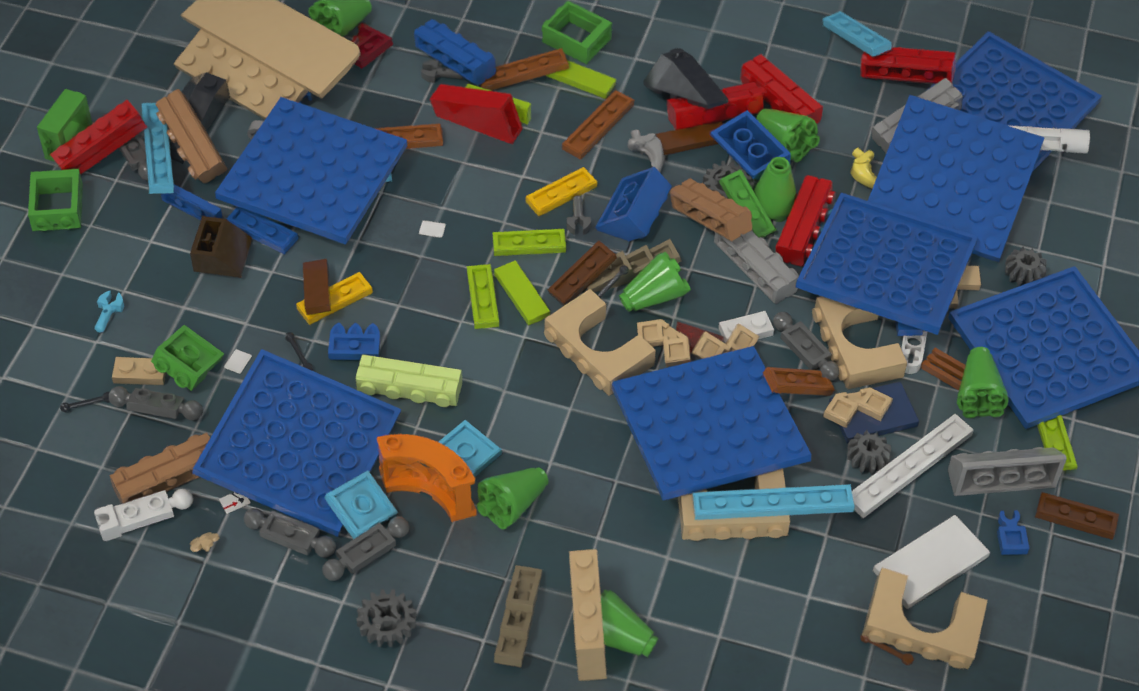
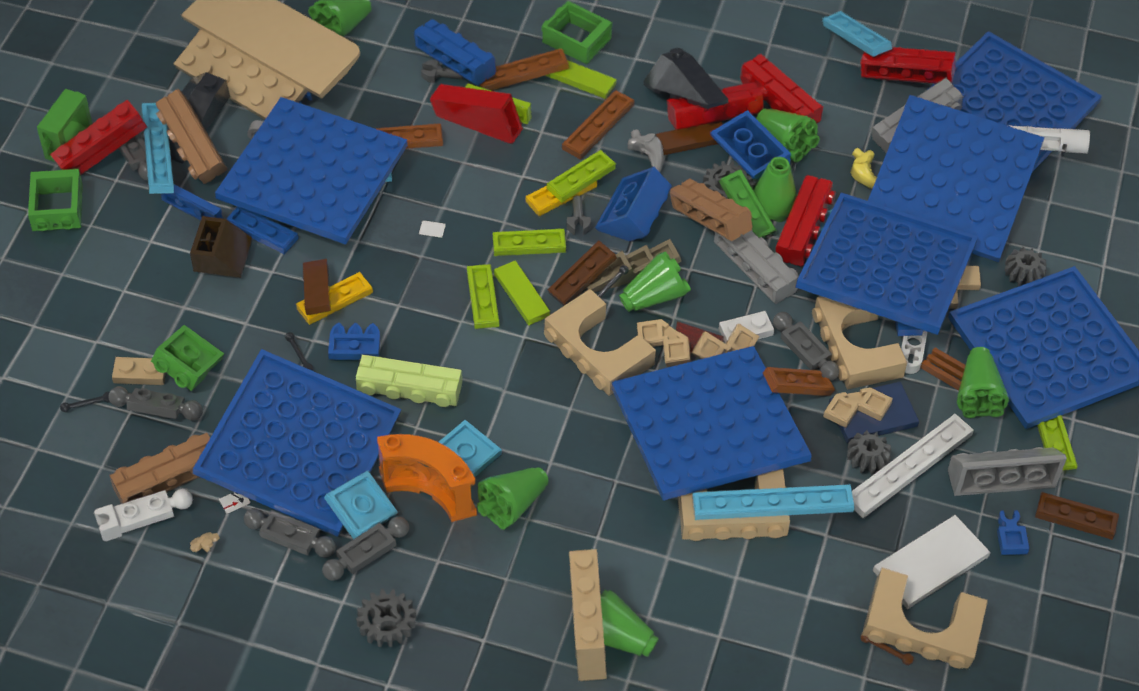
(108, 309): medium azure bar -> none
(237, 361): white sticker -> none
(371, 44): dark red wing -> none
(518, 616): dark tan slope -> none
(581, 176): none -> lime tile

